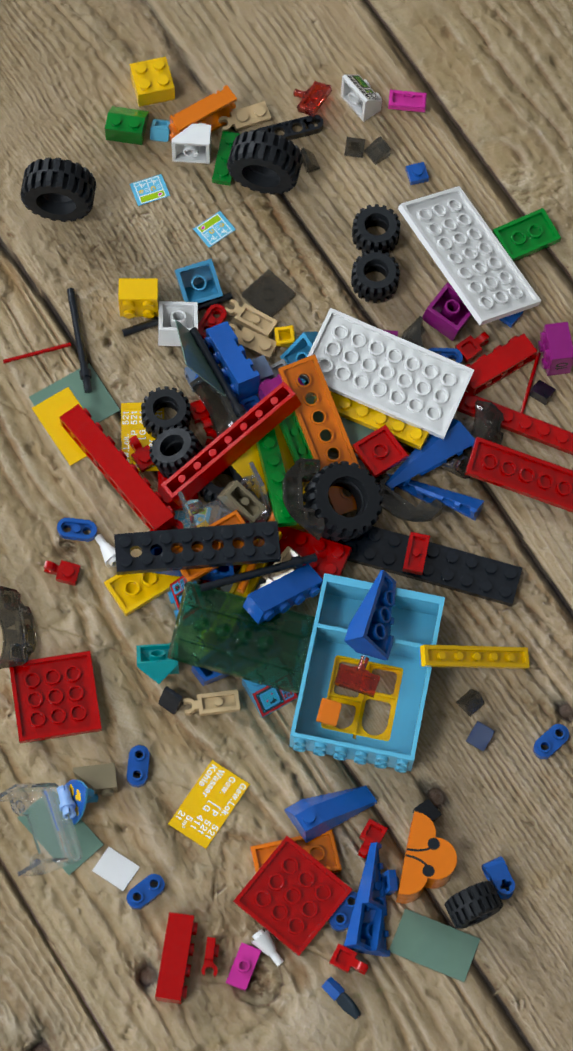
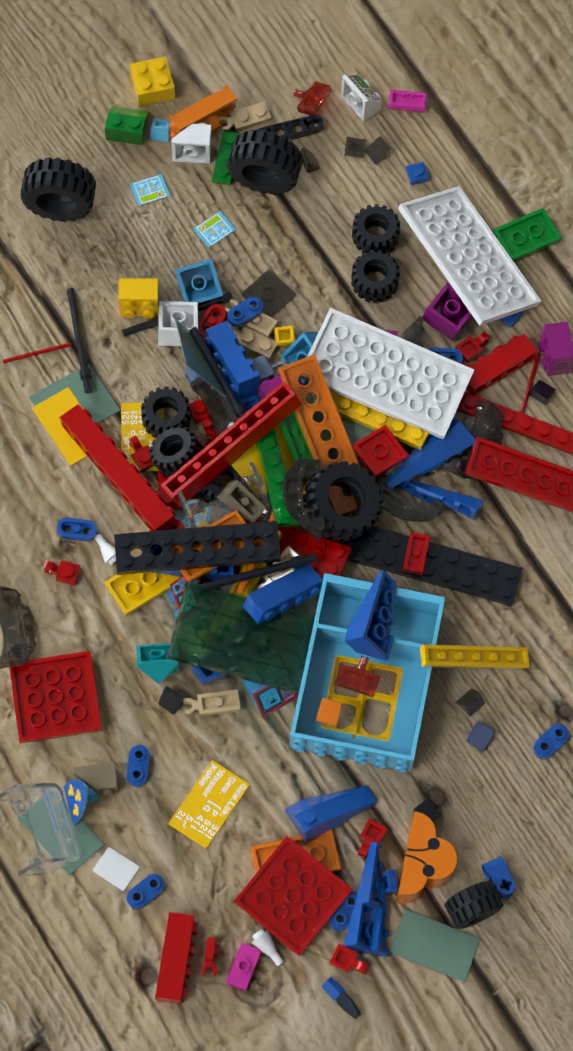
(67, 805): light blue pin -> none
(246, 311): none -> blue plate

